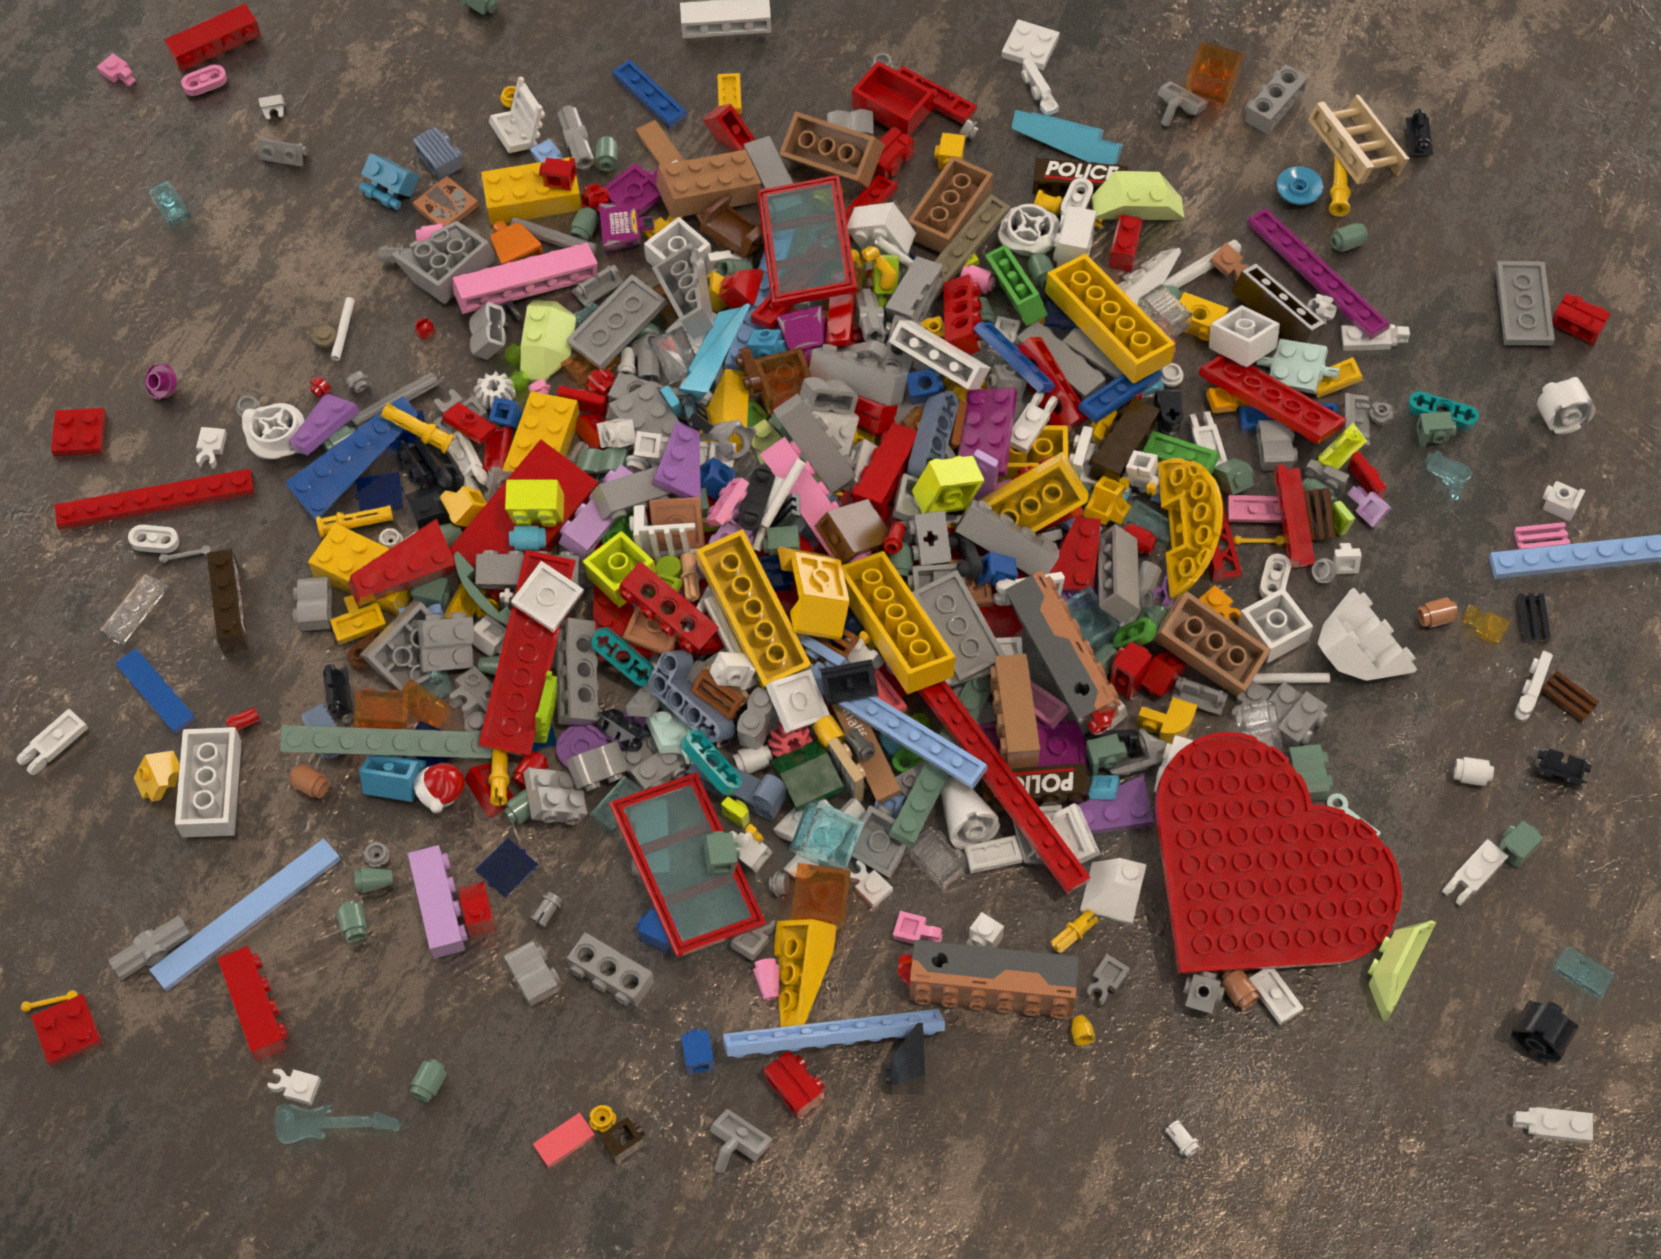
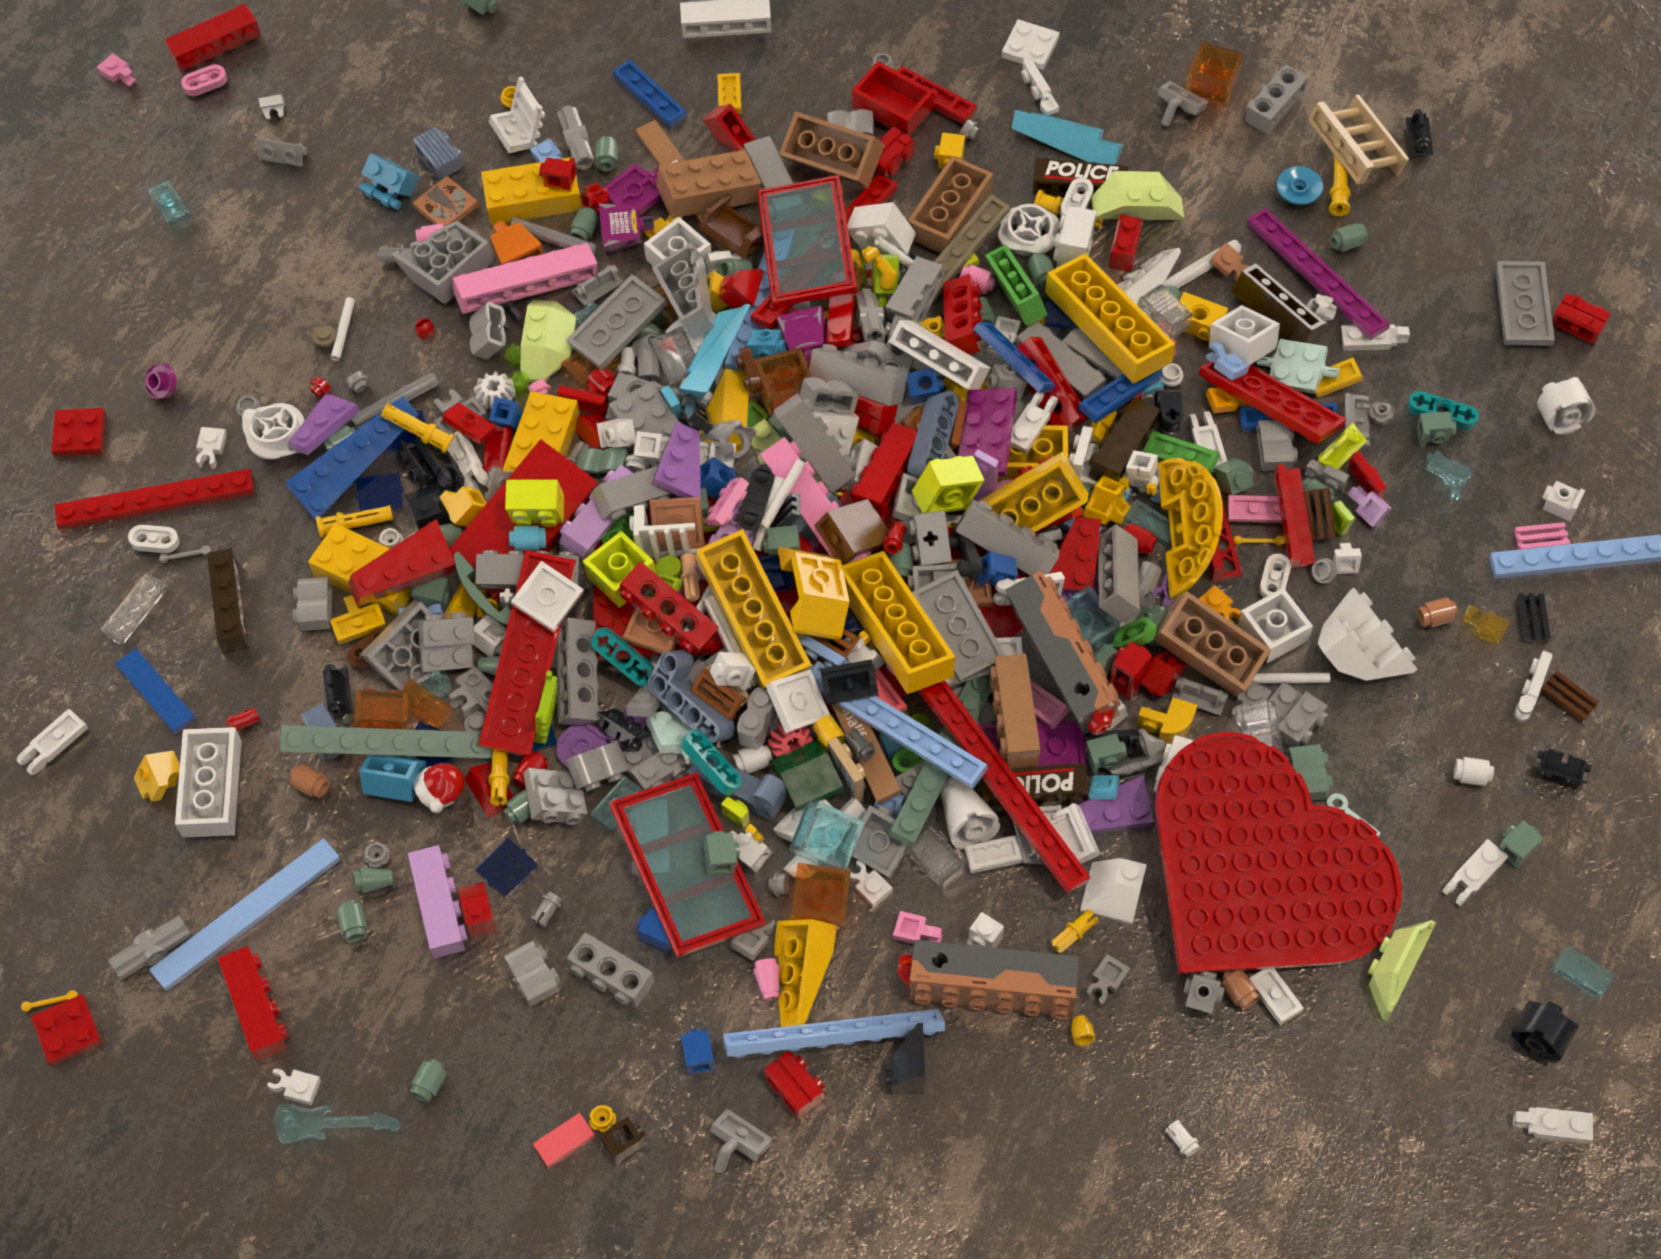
(1228, 365): none -> light blue plate

